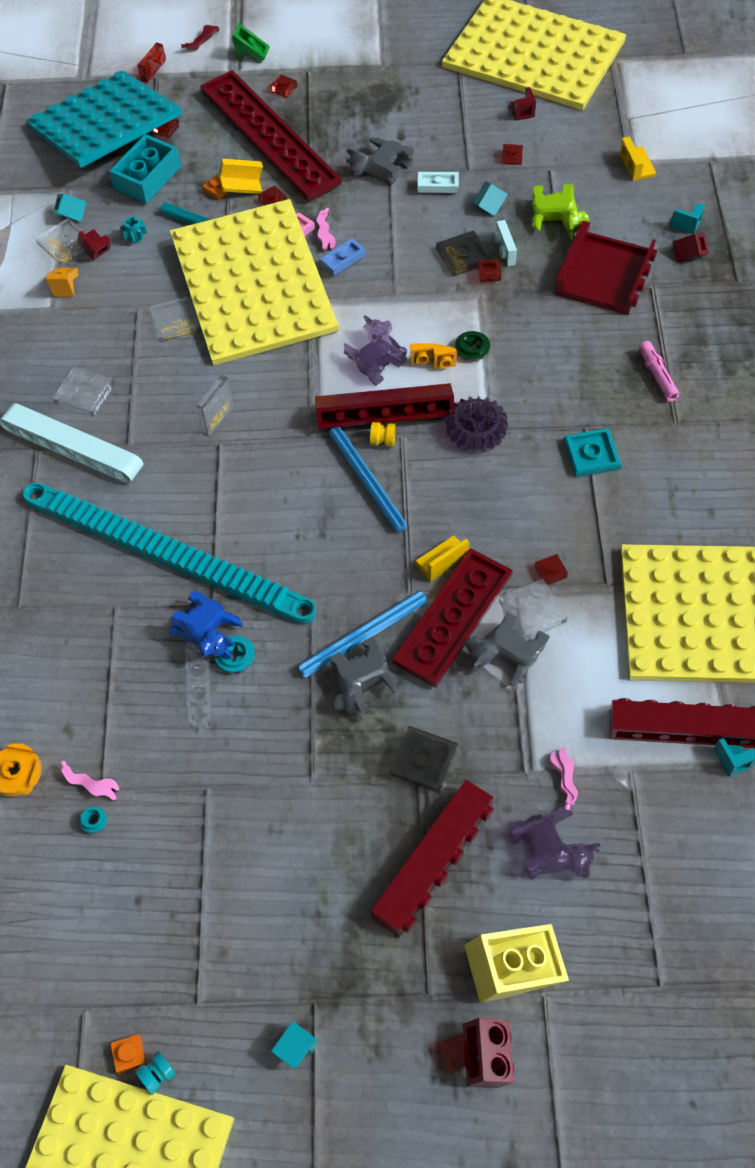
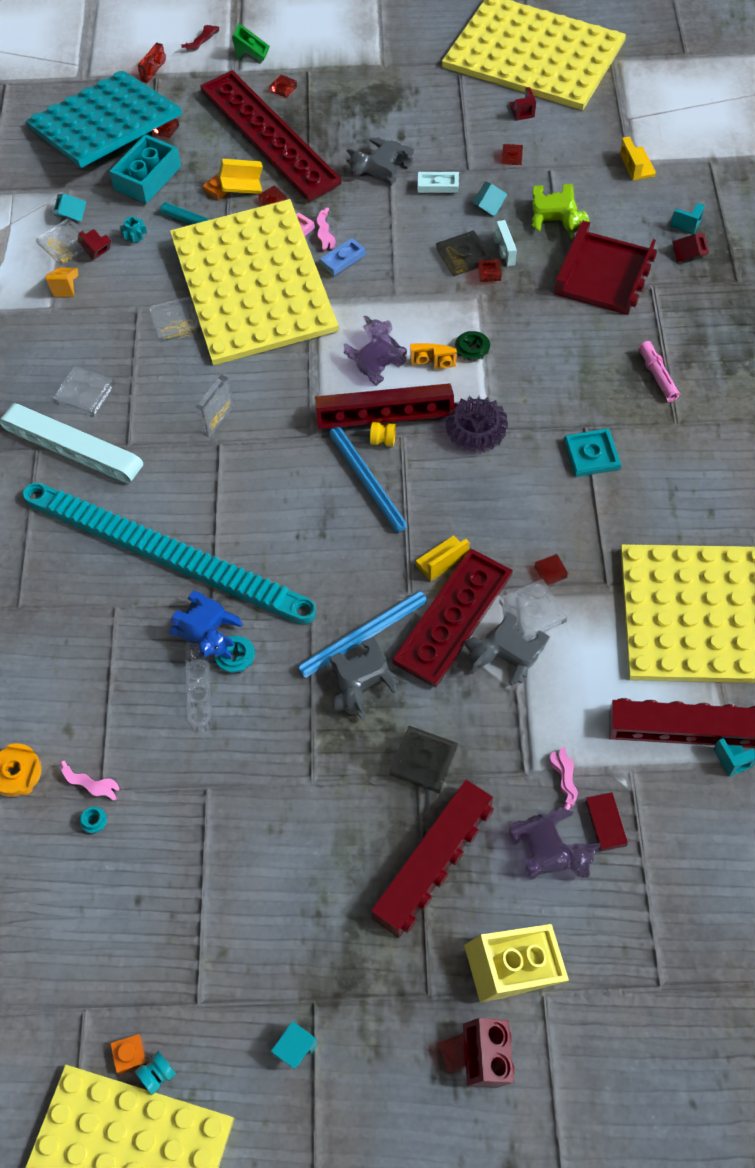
(606, 821): none -> dark red tile

